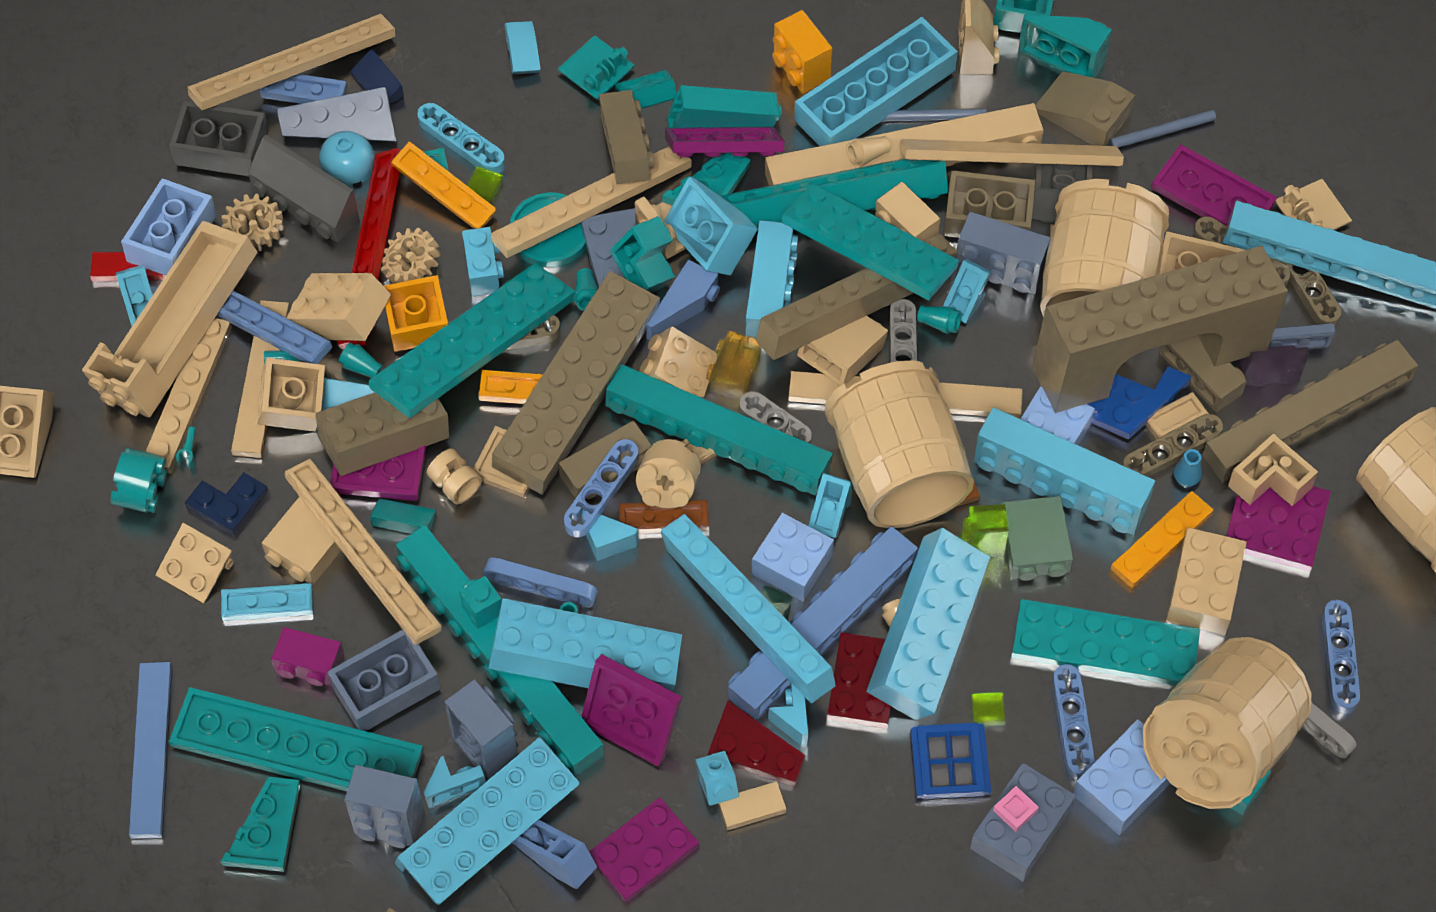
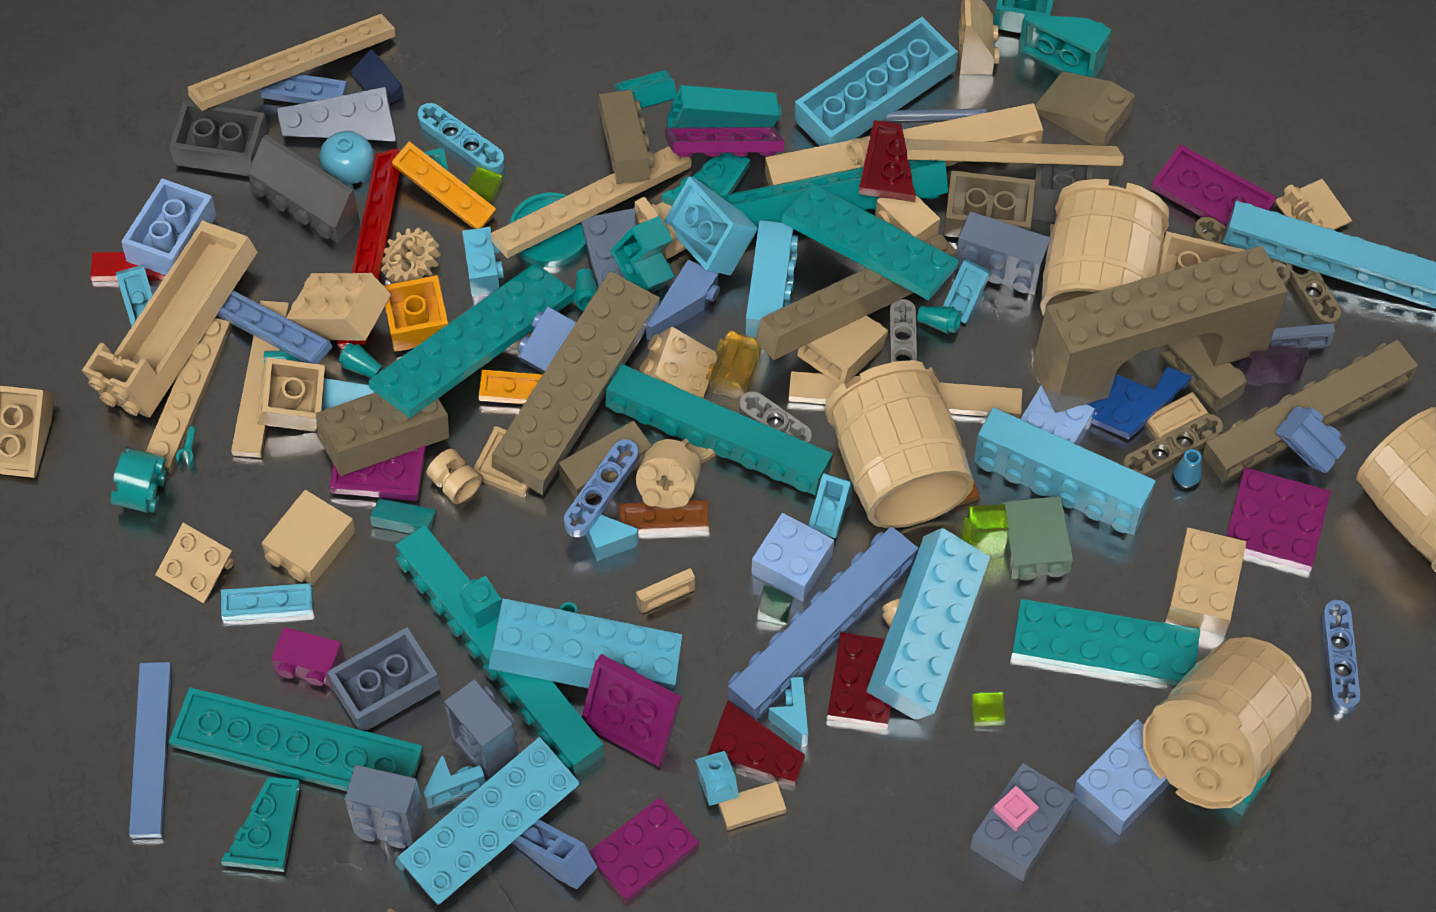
(229, 509): dark blue plate -> none
(250, 209): tan gear -> none
(363, 552): tan tile -> none
(522, 47): medium azure slope -> none
(540, 582): medium blue beam -> none
(546, 339): none -> medium blue brick
(597, 66): teal hinge -> none
(665, 590): none -> tan tile
(748, 608): medium azure brick -> none
(802, 52): light orange brick -> none
(886, 164): none -> dark red wing
(950, 760): blue piece -> none
(1072, 721): medium blue beam -> none
(1161, 539): light orange plate -> none
(1163, 129): sand blue bar -> none
(1273, 467): tan brick -> none
(1311, 439): none -> medium blue brick
(1329, 733): light grey beam -> none

